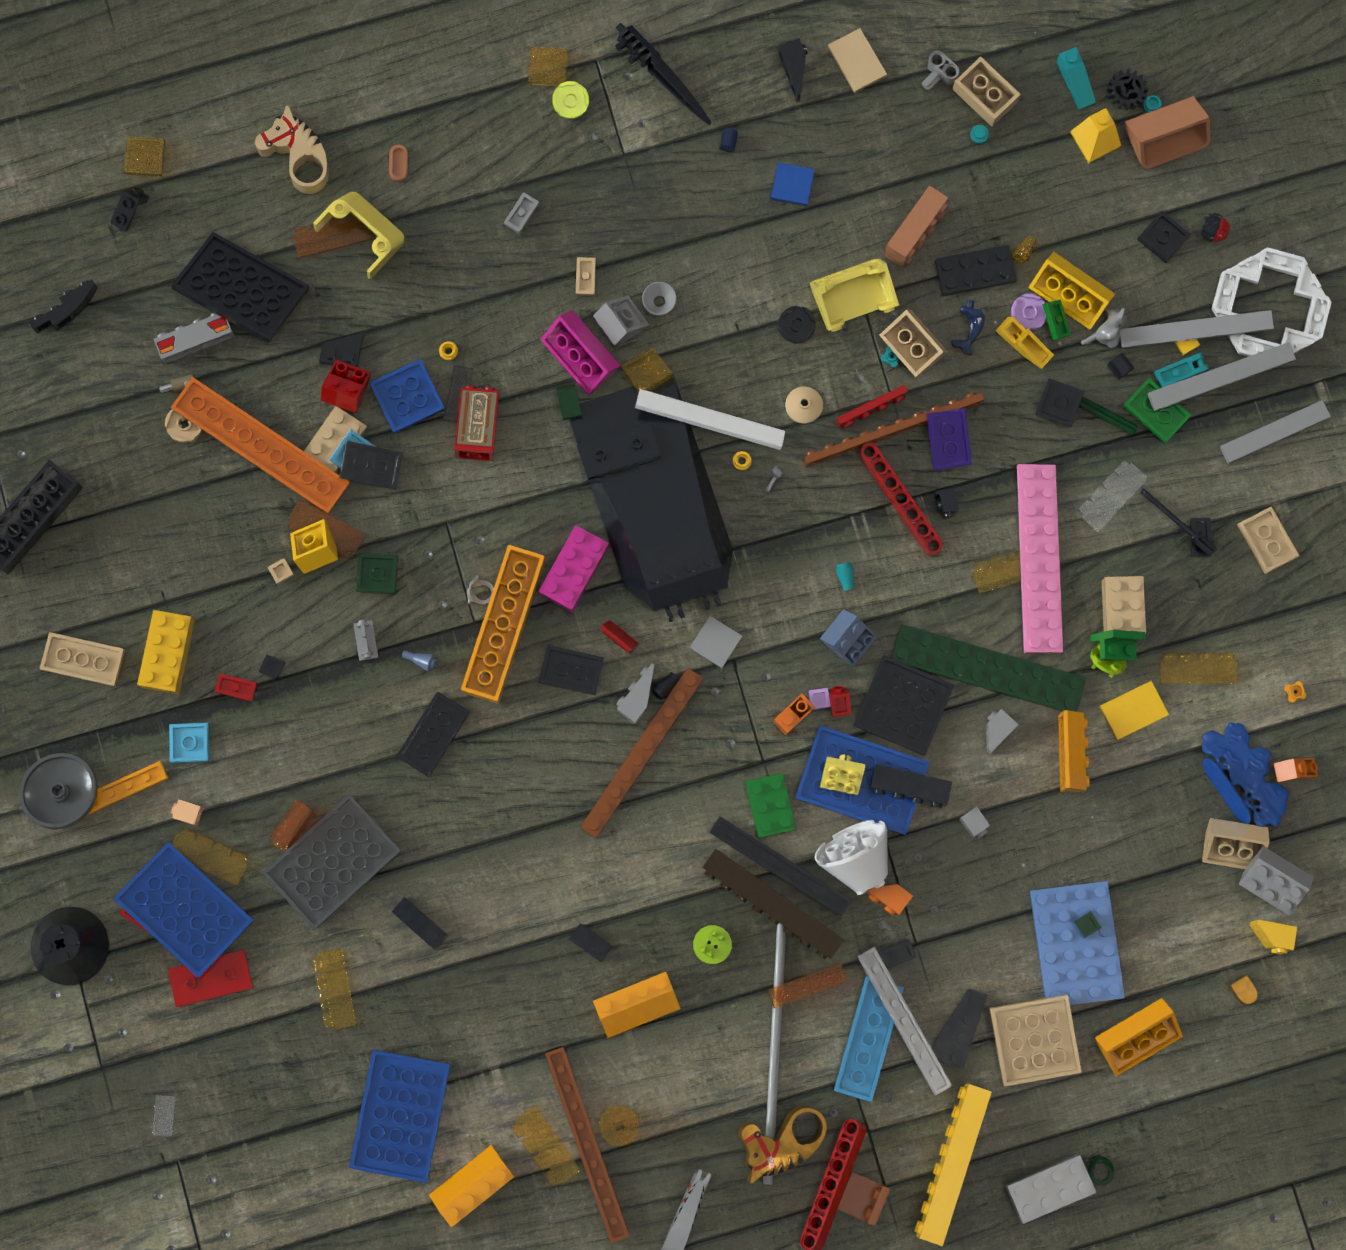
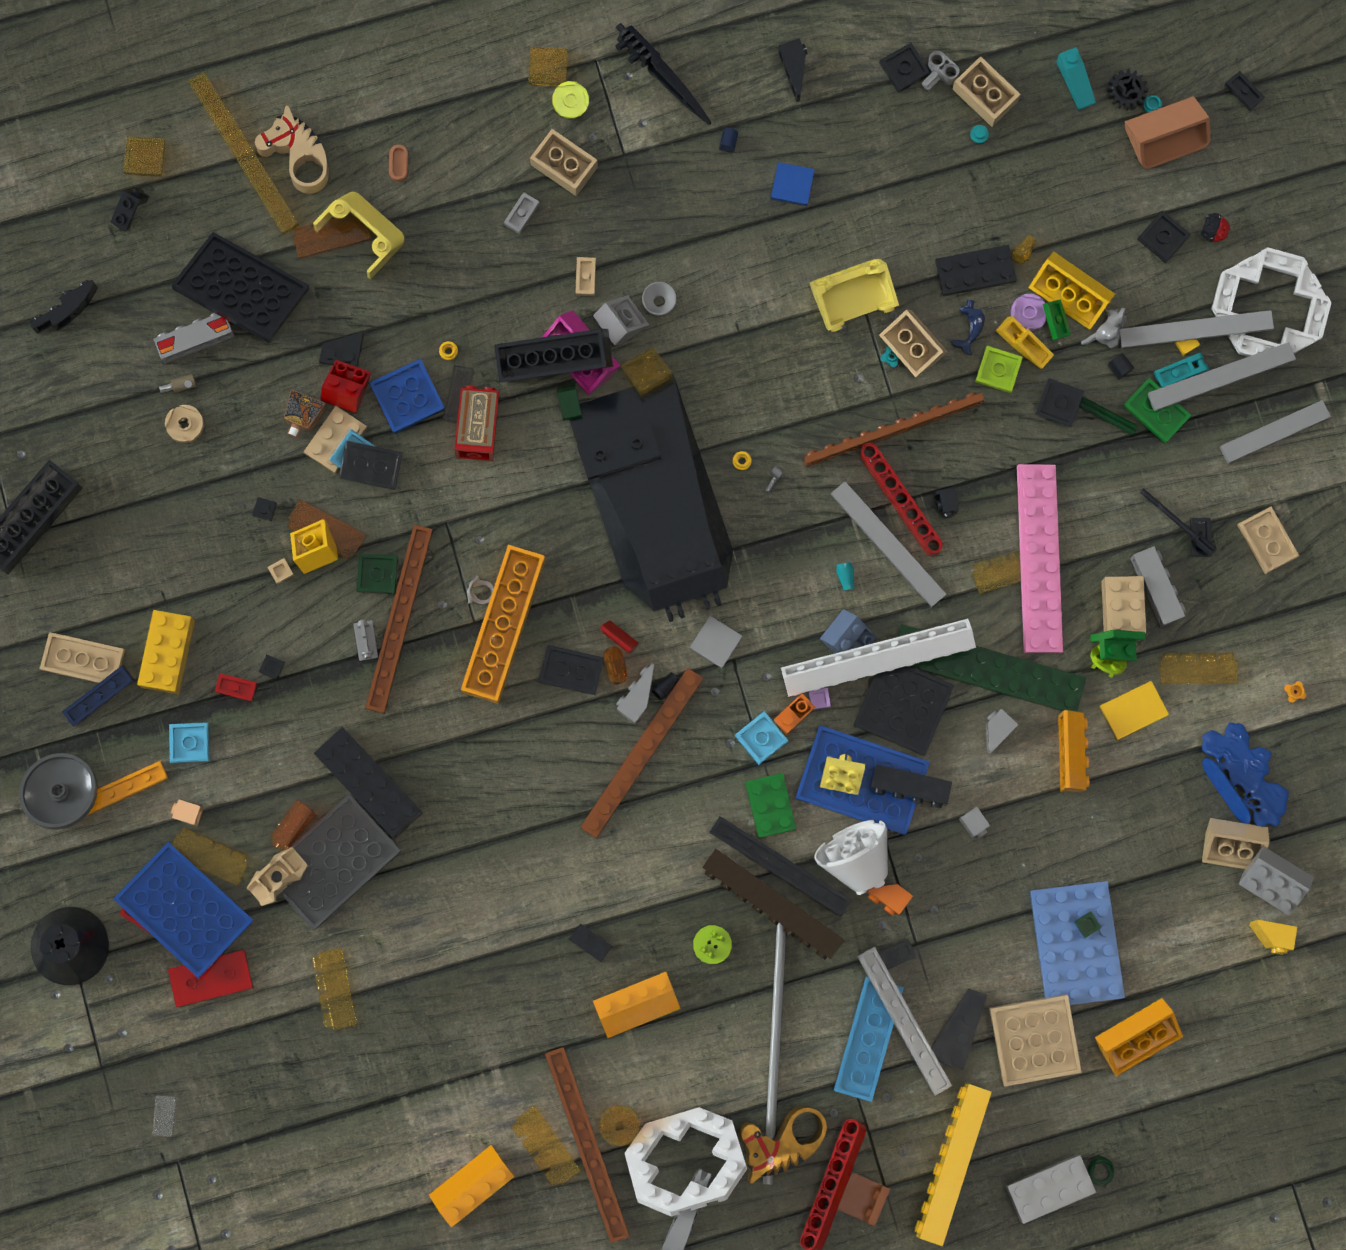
(98, 695): none -> dark blue tile
(243, 153): none -> clear yellow plate
(260, 445): orange plate -> none
(264, 509): none -> black plate
(288, 864): none -> tan piece
(302, 413): none -> torso
(368, 783): none -> black brick
(399, 619): none -> dark orange plate
(399, 1116): blue plate -> none
(420, 923): black slope -> none
(425, 661): sand blue cone -> none
(433, 734): black tile -> none
(553, 355): none -> black brick
(564, 162): none -> tan brick
(574, 569): dark pink brick -> none
(615, 665): none -> clear orange plate
(695, 1195): none -> white plate
(710, 419): white tile -> none
(761, 738): none -> medium azure tile
(797, 324): black tile -> none
(801, 413): tan dish -> none
(807, 985): clear orange plate -> none
(839, 701): red bracket -> none
(857, 60): tan tile -> none
(878, 657): none -> white brick
(880, 404): red plate -> none
(888, 544): none -> light grey tile
(904, 67): none -> black tile
(916, 226): nougat brick -> none
(949, 439): dark purple tile -> none
(998, 369): none -> lime plate
(1096, 136): yellow slope -> none
(1118, 492): clear windscreen -> none
(1158, 586): none -> light grey brick
(1244, 91): none -> black plate
(1244, 990): pearl gold piece -> none
(1296, 769): orange slope -> none

